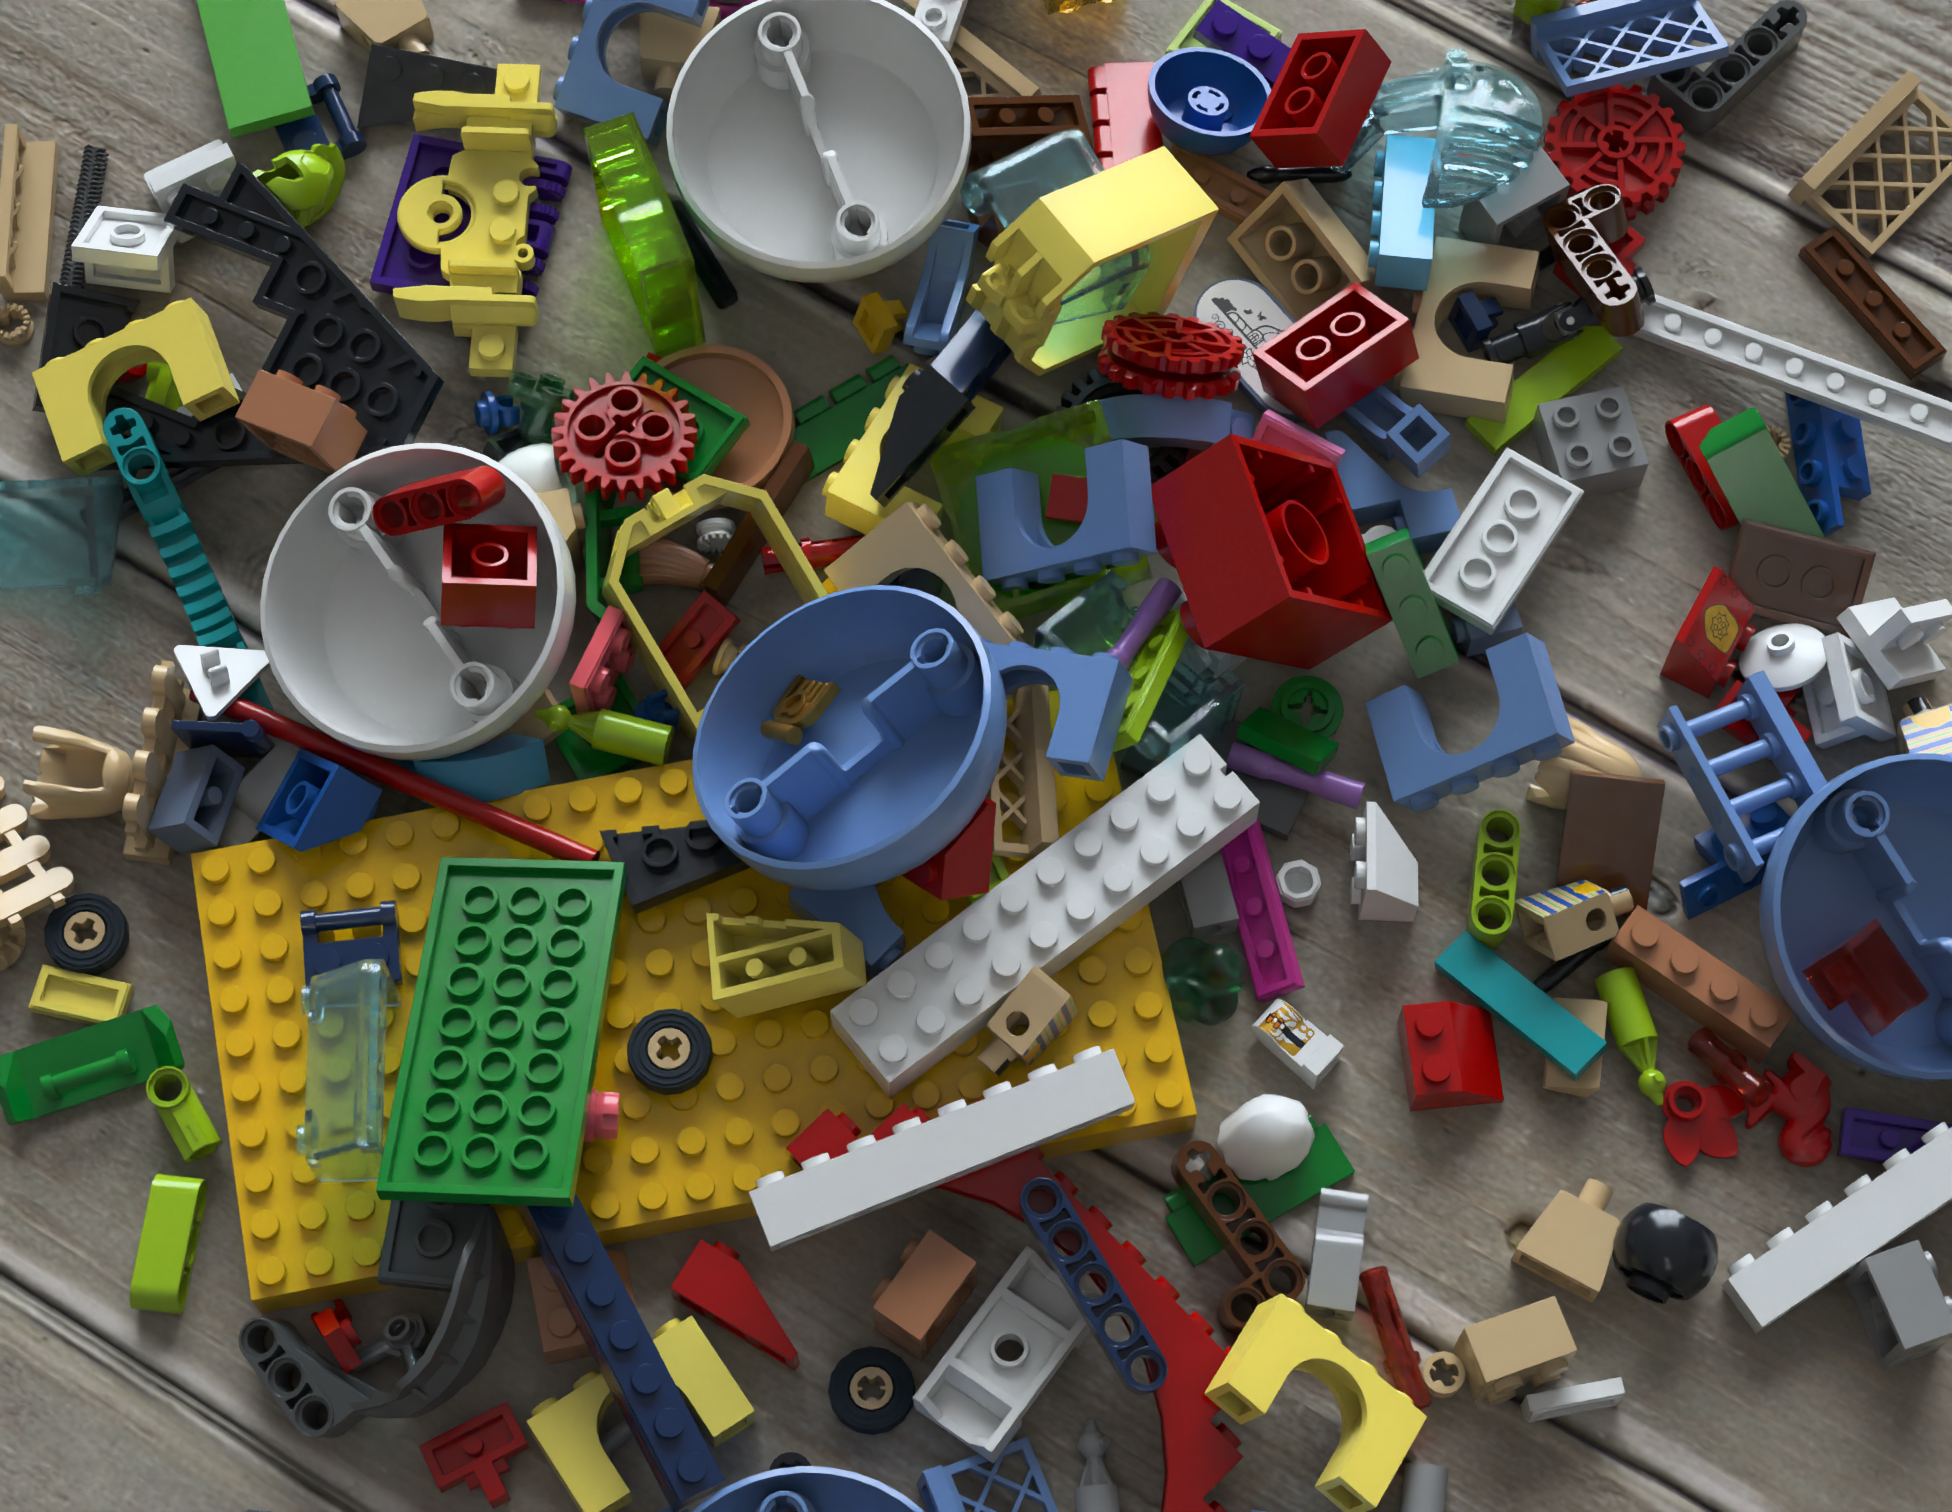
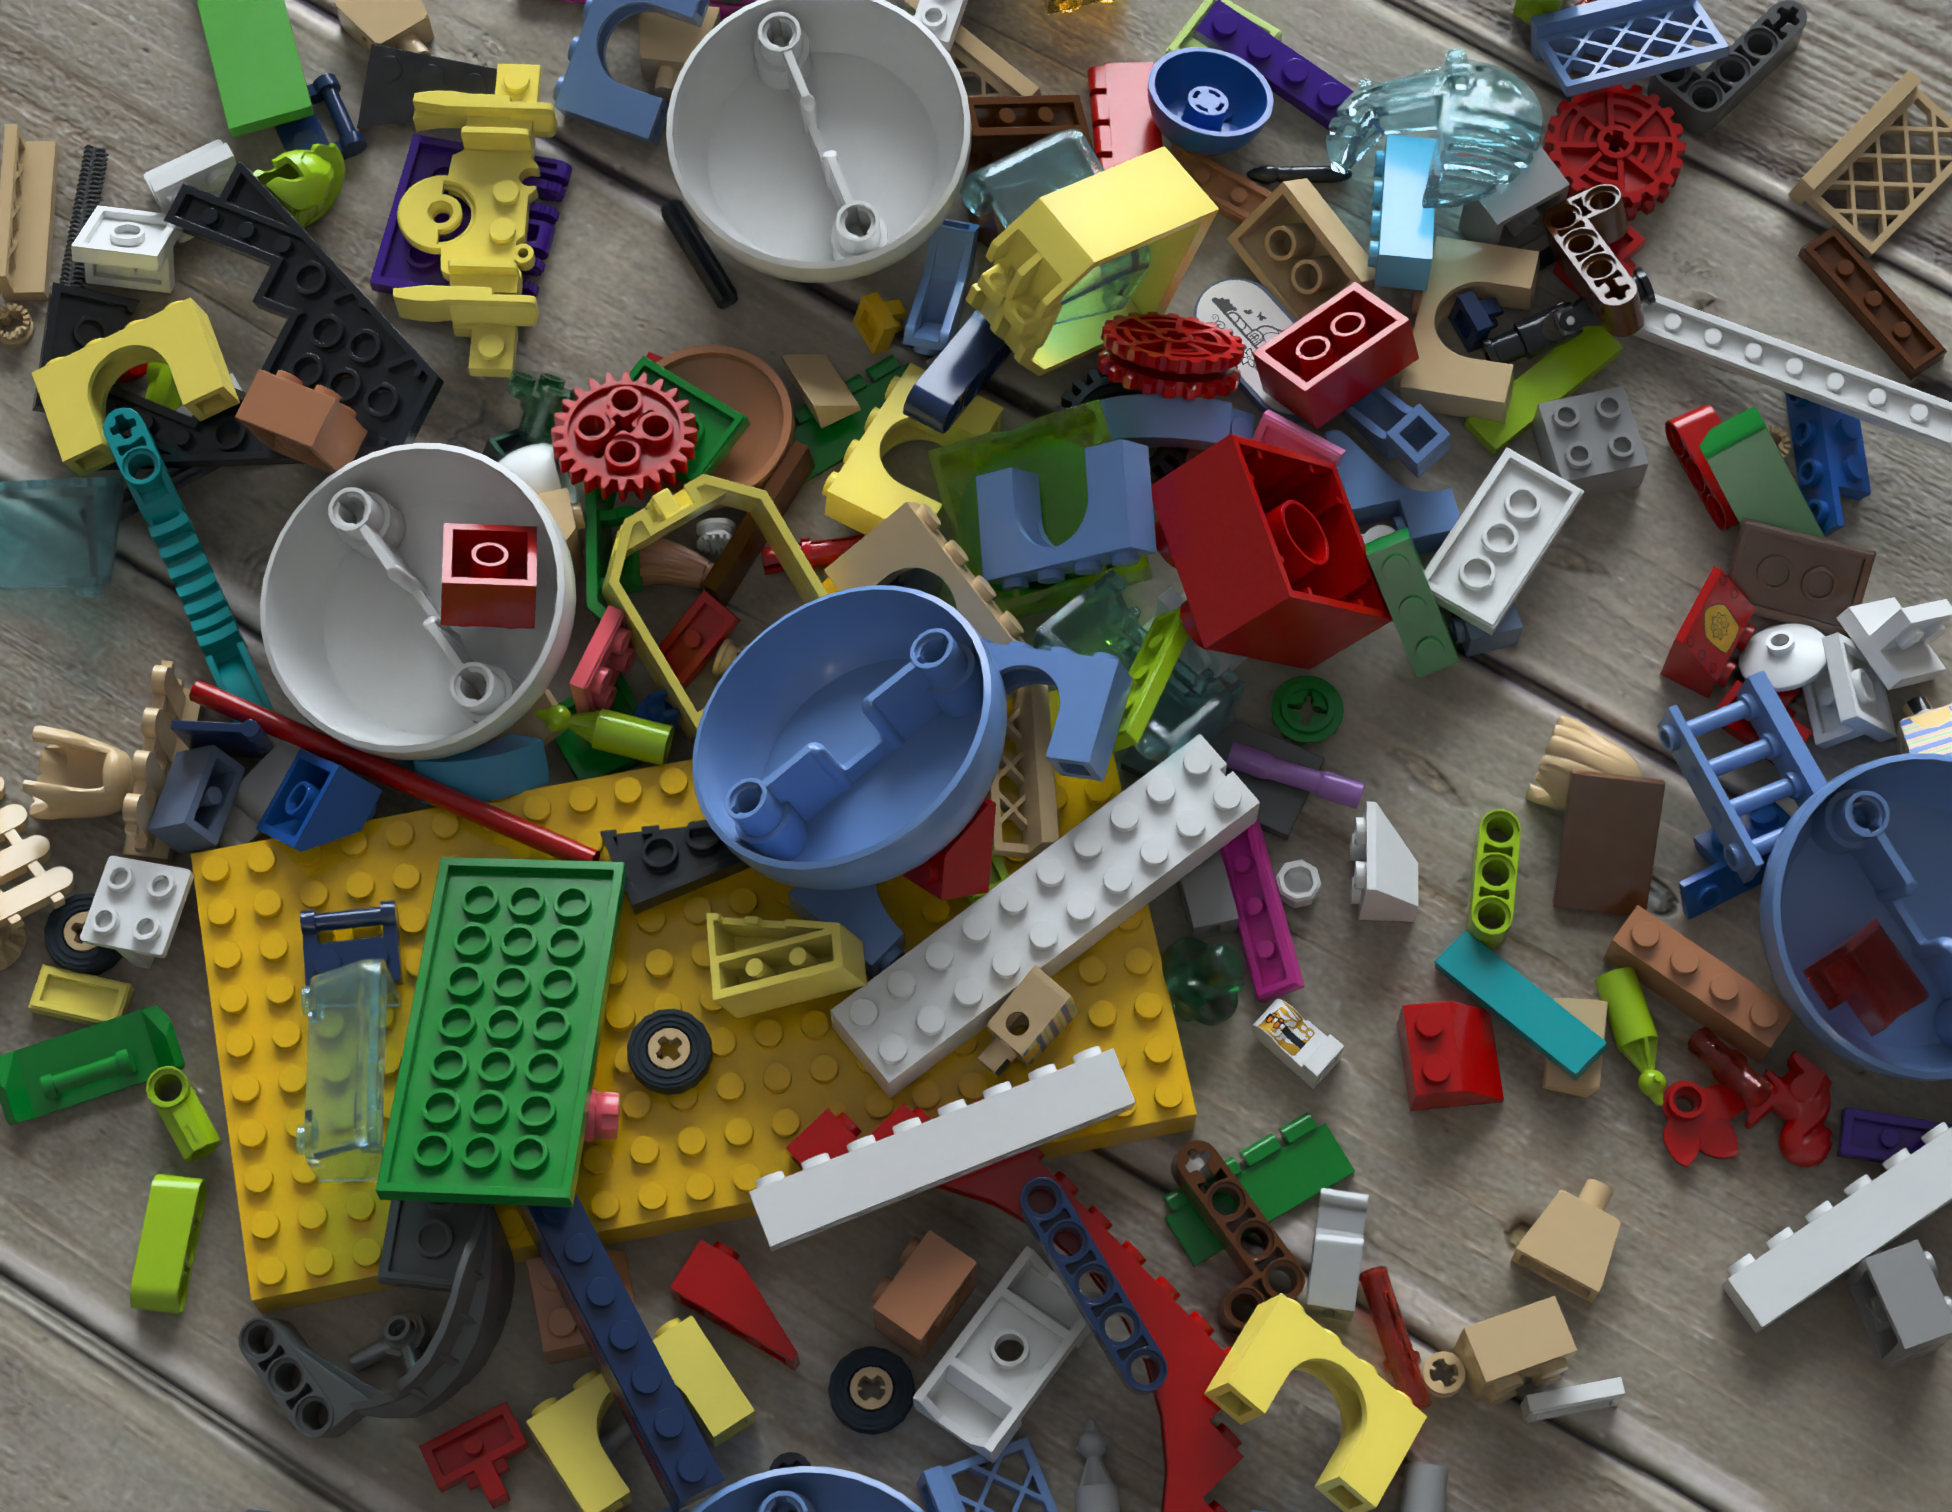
(137, 909): none -> white bracket
(219, 674): white piece -> none
(339, 1334): red plate -> none
(439, 501): red beam -> none
(495, 411): blue plate -> none
(645, 234): clear neon green tile -> none
(798, 709): pearl gold piece -> none
(820, 387): none -> tan slope
(920, 424): black slope -> none
(1067, 499): red tile -> none
(1149, 615): medium lavender piece -> none
(1266, 1137): white hair -> none
(1287, 740): green tile -> none
(1320, 99): red brick -> none
(1528, 728): medium blue arch -> none
(1566, 966): black piece -> none
(1571, 917): tan torso -> none
(1664, 1253): black wheel -> none

